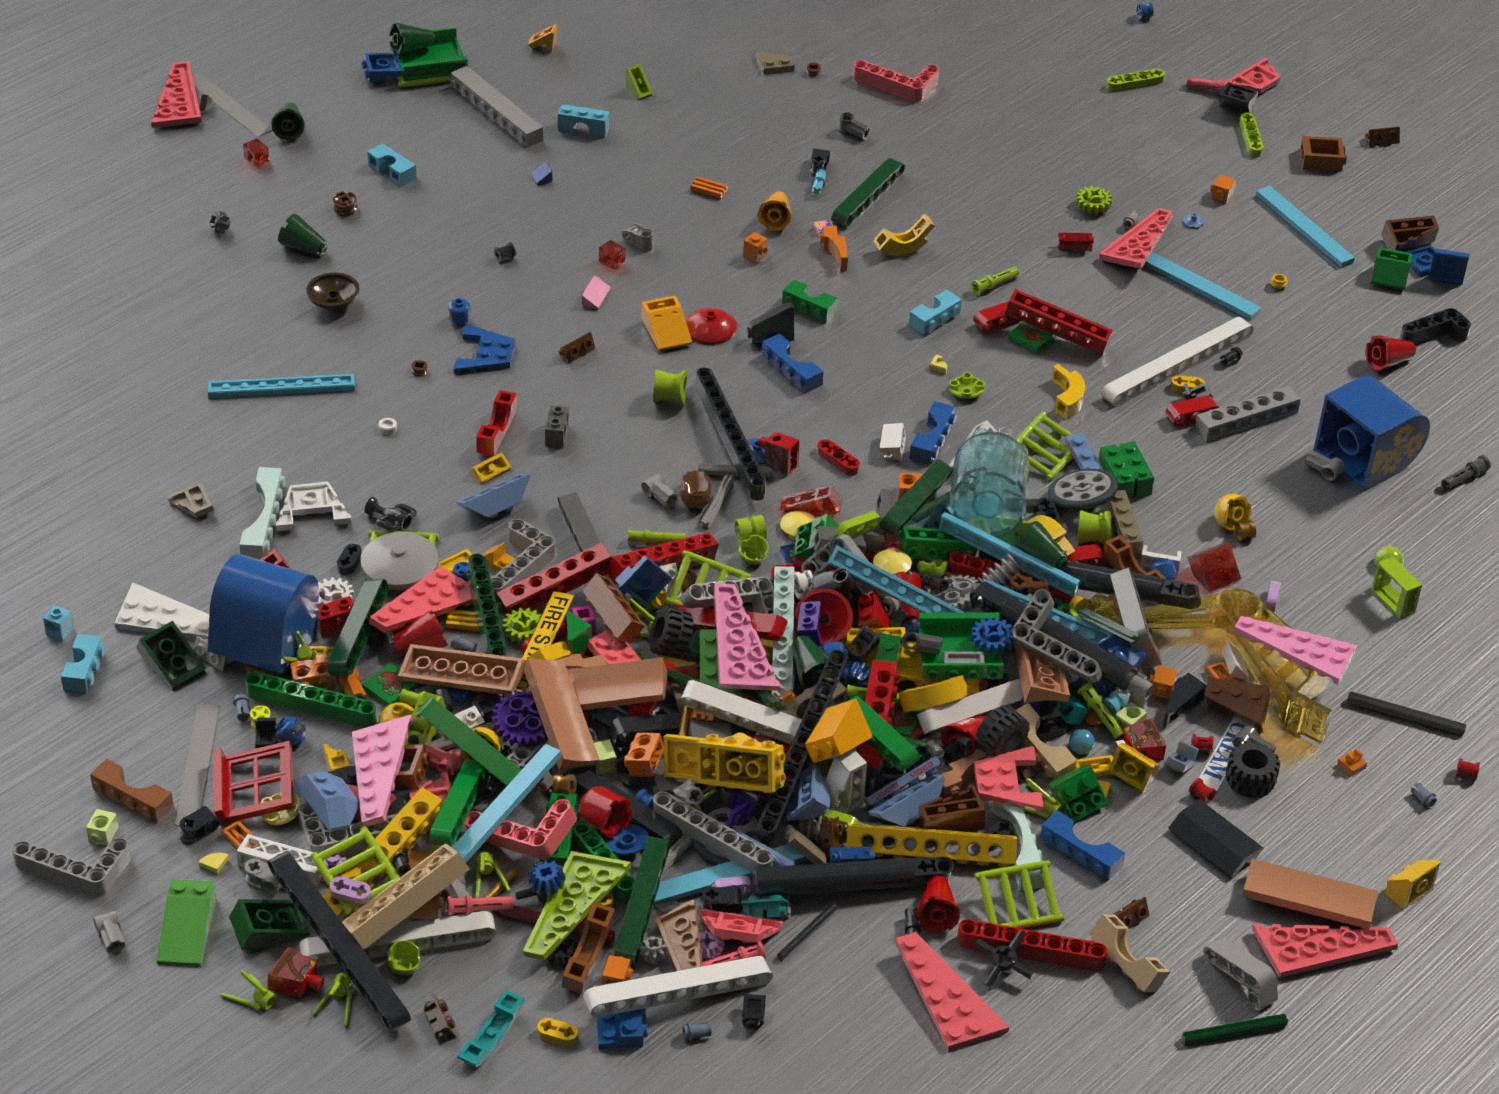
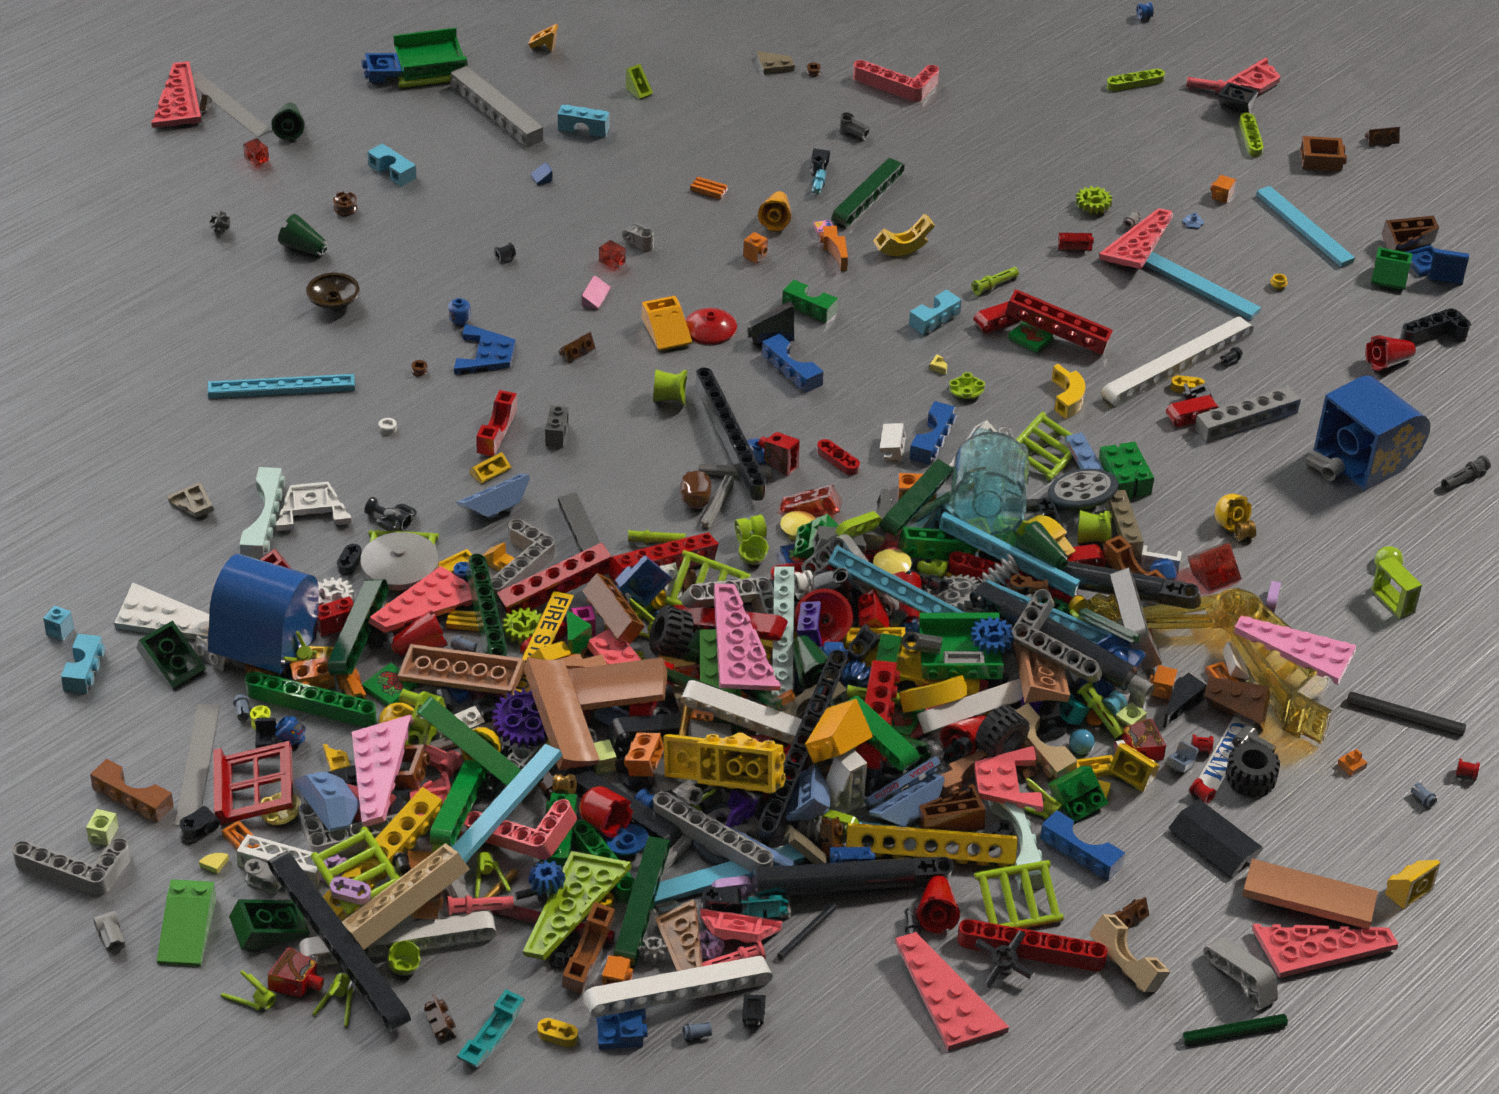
(409, 38): dark green cone -> none
(657, 487): light grey piece -> none

